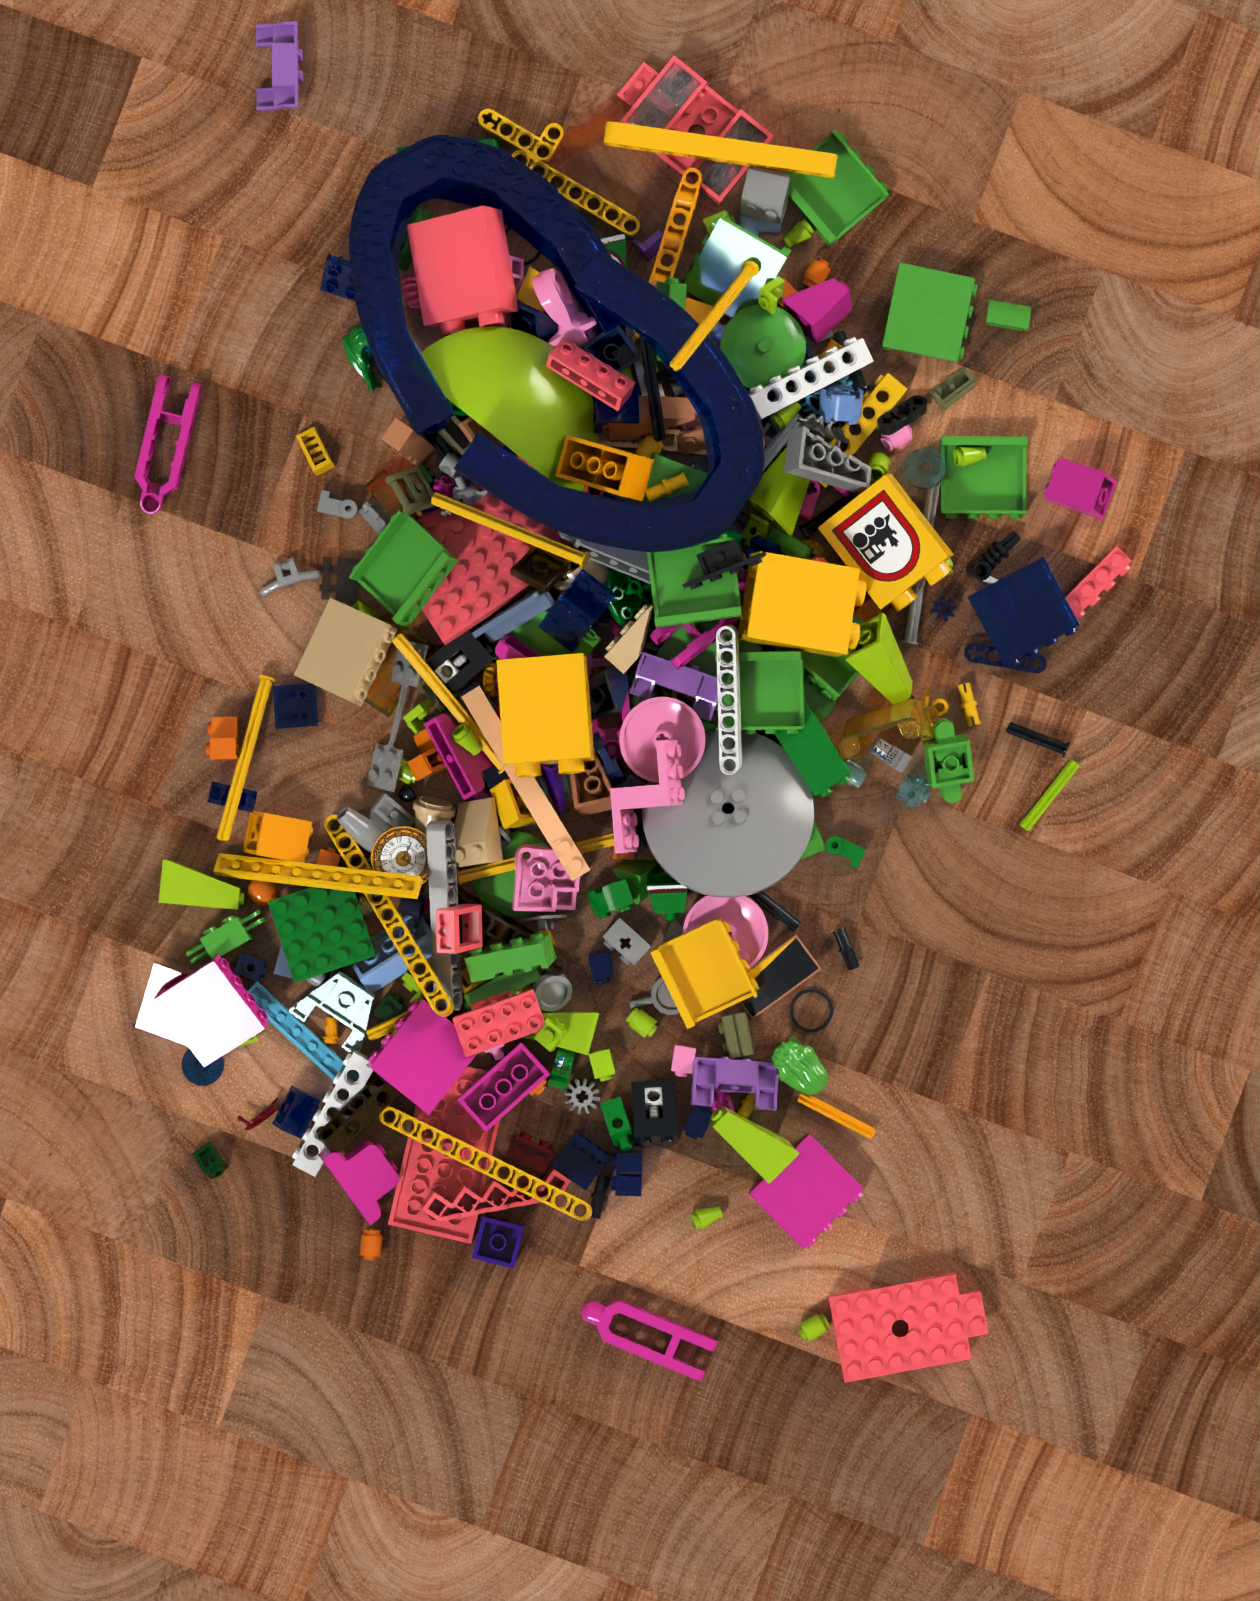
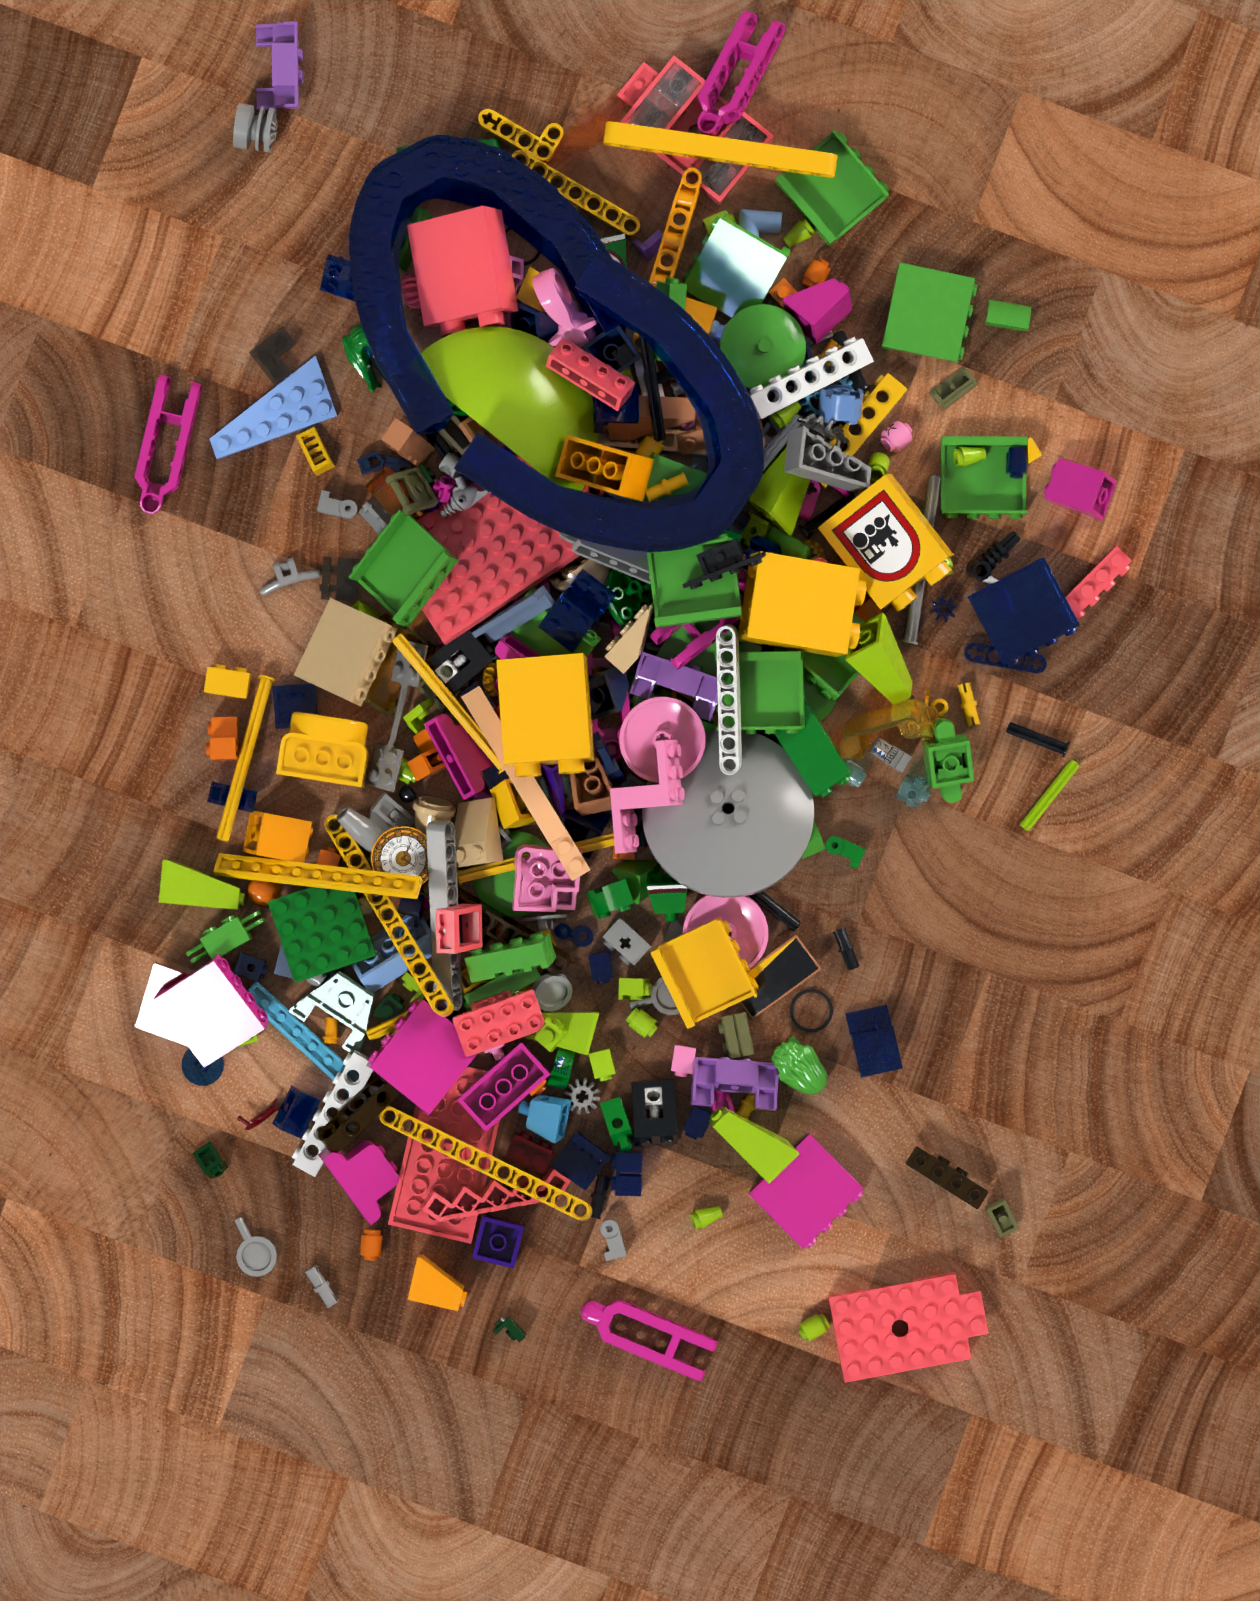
(227, 682): none -> yellow brick
(254, 127): none -> light grey wheel
(256, 1253): none -> light grey piece
(269, 353): none -> clear smoke plate
(287, 408): none -> light blue wing
(321, 1286): none -> light grey pin
(324, 750): none -> yellow brick
(394, 463): none -> dark blue piece
(435, 1286): none -> light orange slope
(466, 738): lime cone -> none
(510, 529): yellow axle -> none
(513, 1330): none -> dark green bracket
(540, 569): dark brown tile -> none
(547, 1116): none -> dark azure torso
(563, 932): none -> clear blue plate
(585, 826): none -> dark blue slope
(611, 1231): none -> light grey leg
(634, 988): none -> lime brick
(736, 47): none -> dark pink piece
(749, 270): yellow axle -> none
(765, 195): light grey slope -> none
(770, 294): lime bracket -> none
(836, 1115): light orange axle -> none
(873, 1040): none -> clear blue bracket
(912, 407): black beam -> none
(932, 476): clear light blue tile -> none
(945, 1176): none -> dark brown bracket
(1002, 1217): none -> olive slope
(1016, 462): none -> clear blue brick
(1033, 451): none -> yellow slope

